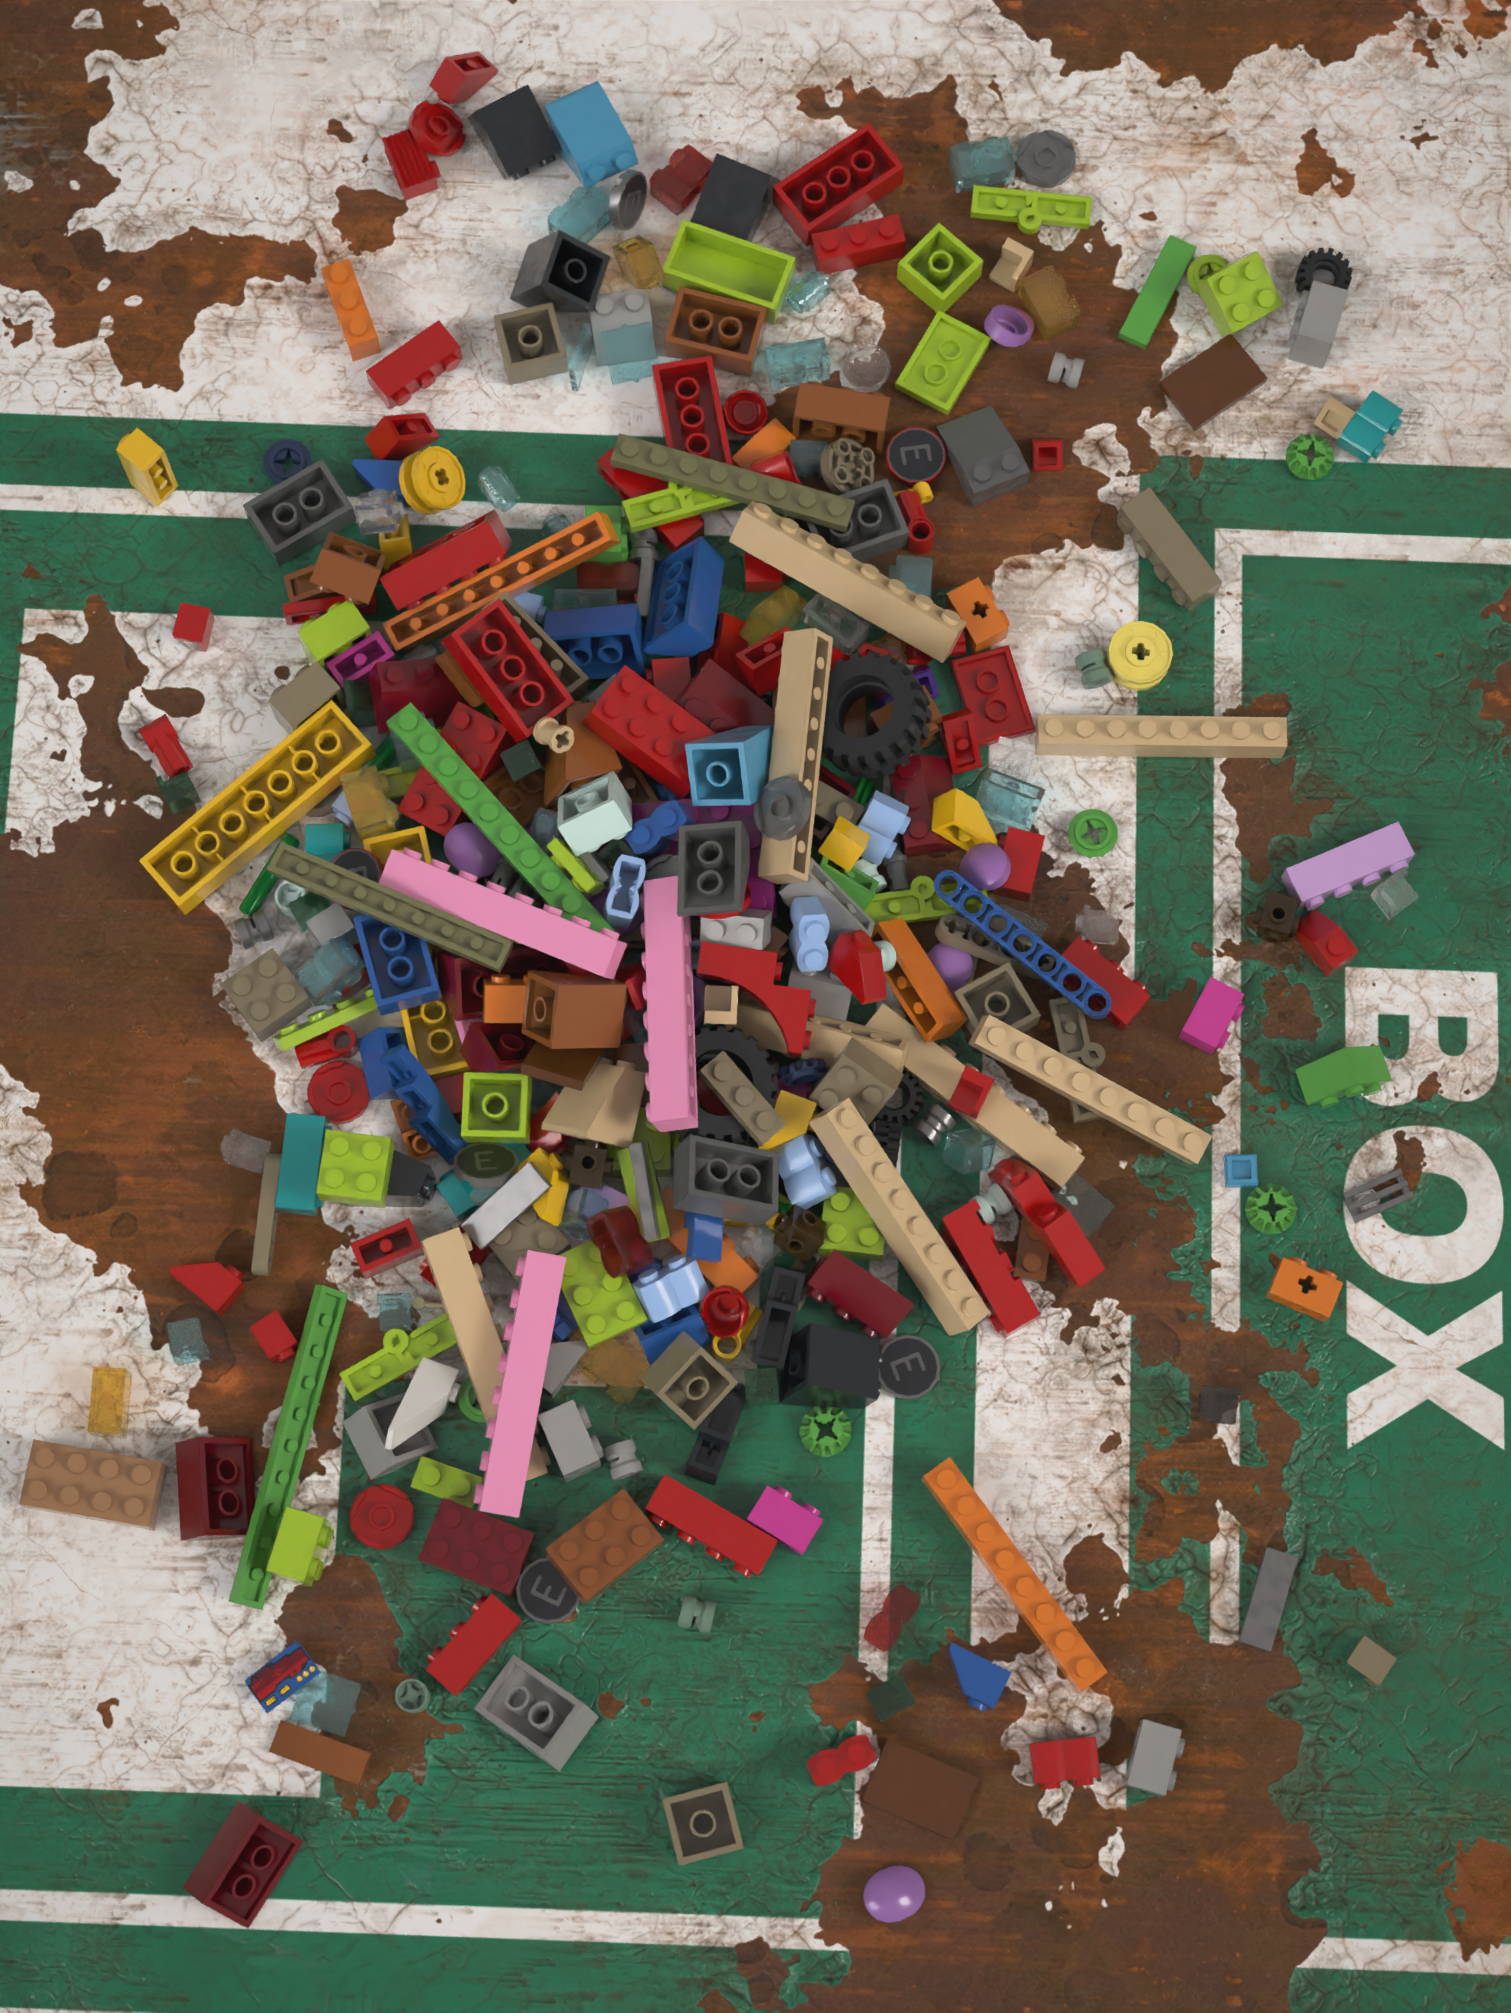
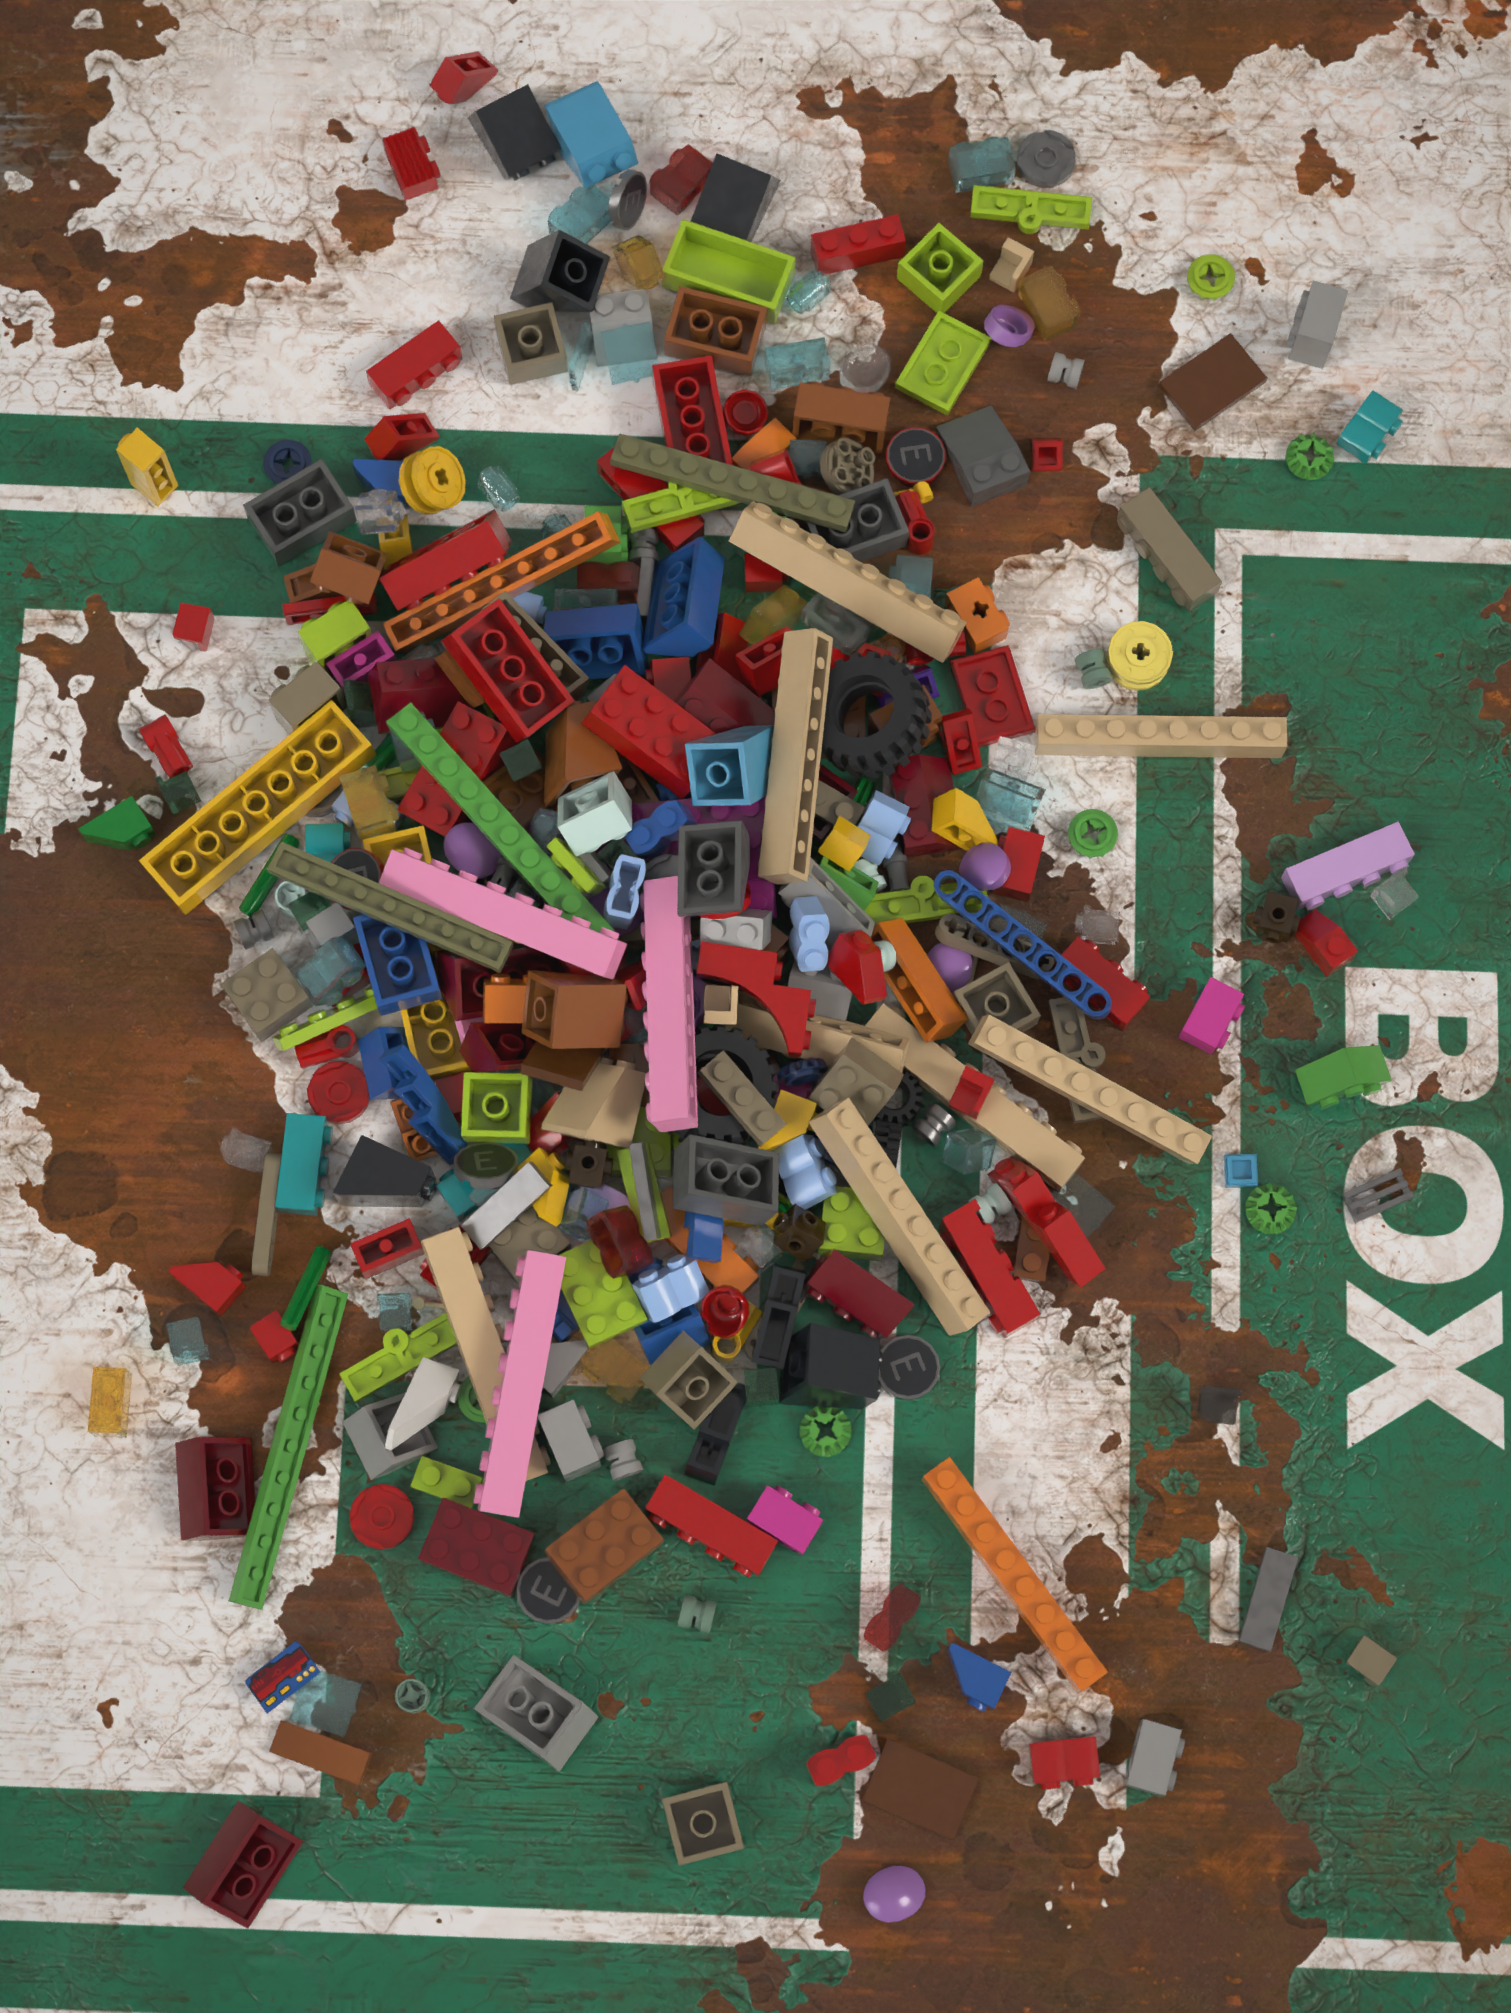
(93, 1484): medium nougat brick -> none
(119, 827): none -> green slope
(300, 1547): lime brick -> none
(305, 1288): none -> green axle
(351, 310): orange brick -> none
(355, 1168): lime brick -> none
(437, 129): red tile -> none
(473, 1644): red brick -> none
(549, 732): tan bush -> none
(782, 808): flat silver tile -> none
(838, 184): red brick -> none
(1157, 292): bright green tile -> none
(1239, 293): lime brick -> none
(1286, 1288): orange brick -> none
(1323, 261): black tyre -> none
(1334, 417): tan tile -> none

